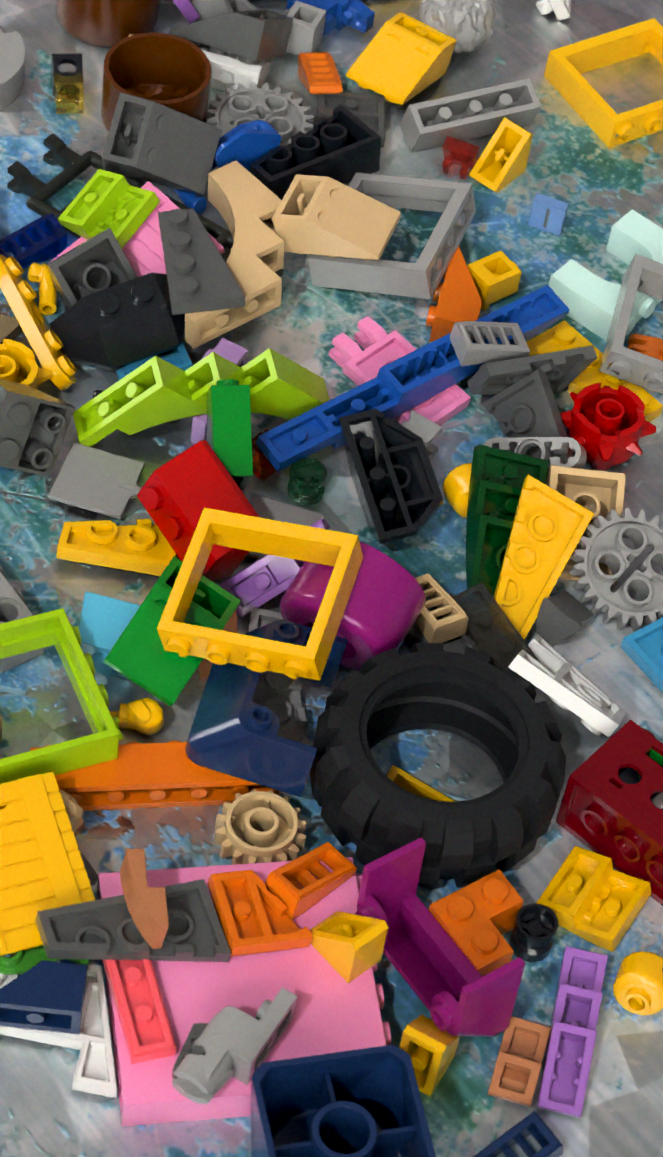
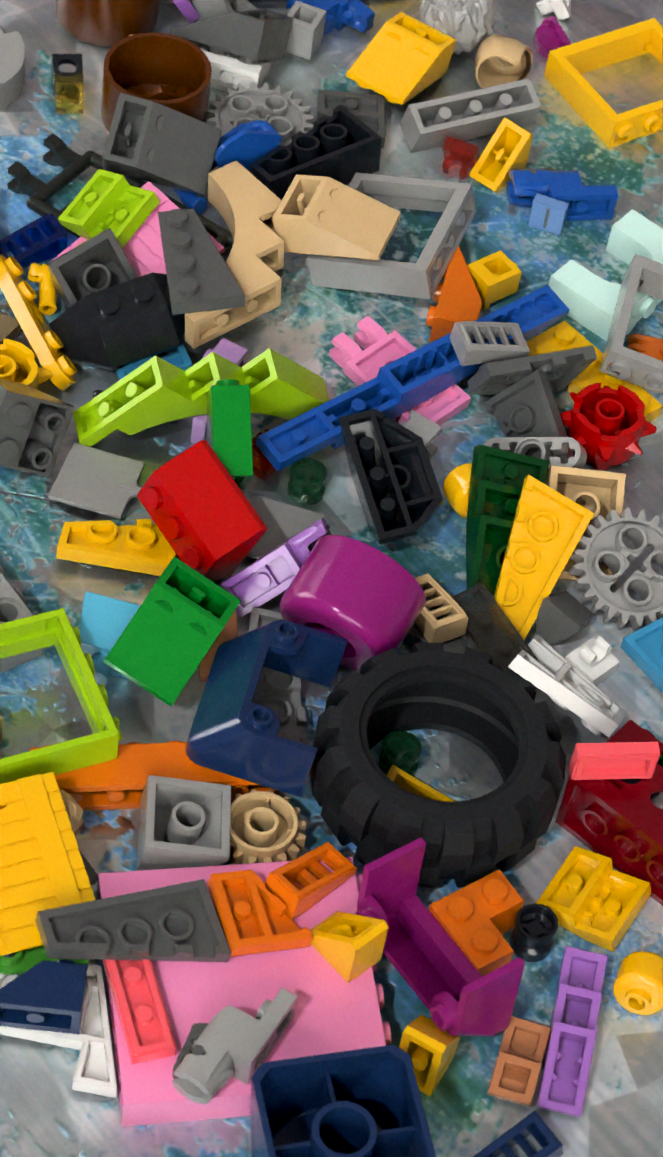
(140, 715): yellow piece -> none
(144, 903): nougat slope -> none
(183, 824): none -> light grey slope
(269, 538): yellow window -> none
(318, 73): orange slope -> none
(405, 747): none -> clear green wheel
(501, 61): none -> tan piece
(549, 36): none -> magenta tile
(566, 186): none -> blue plate
(594, 660): none -> white tile
(614, 760): none -> coral tile

